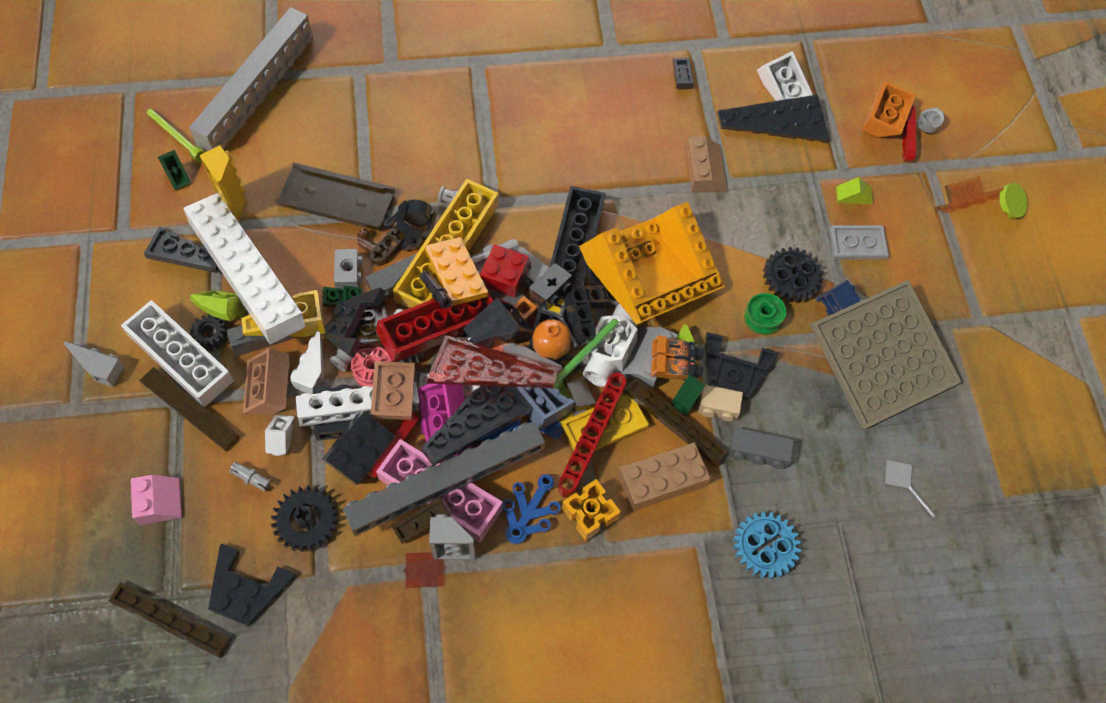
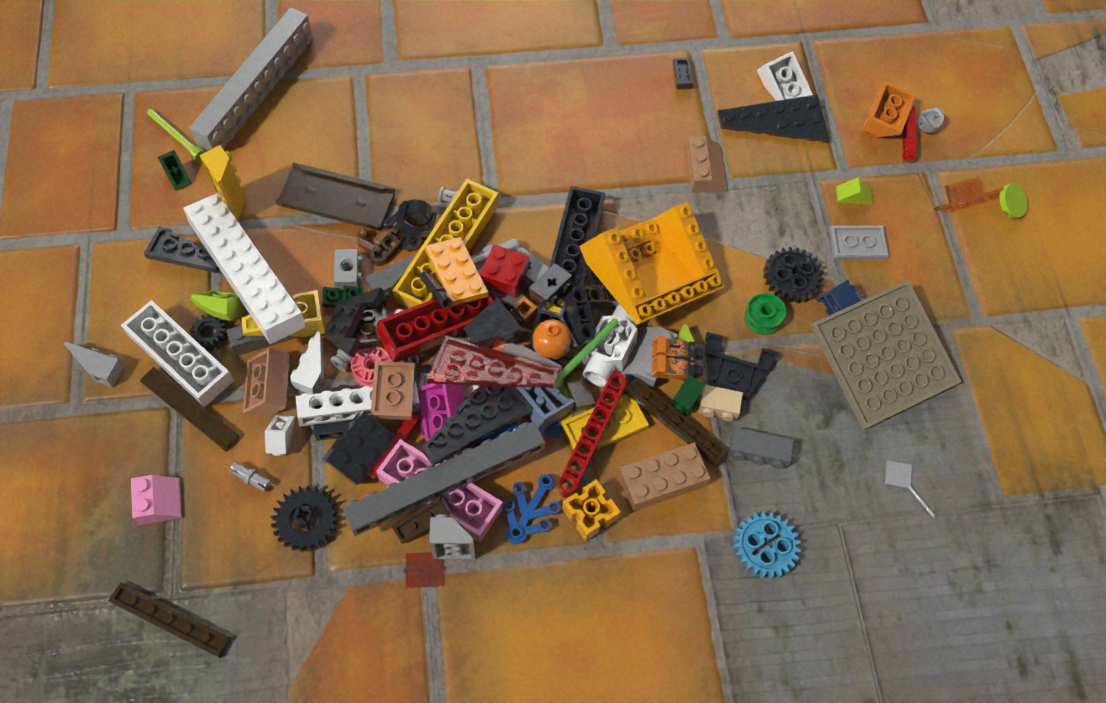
(241, 597): black wing -> none

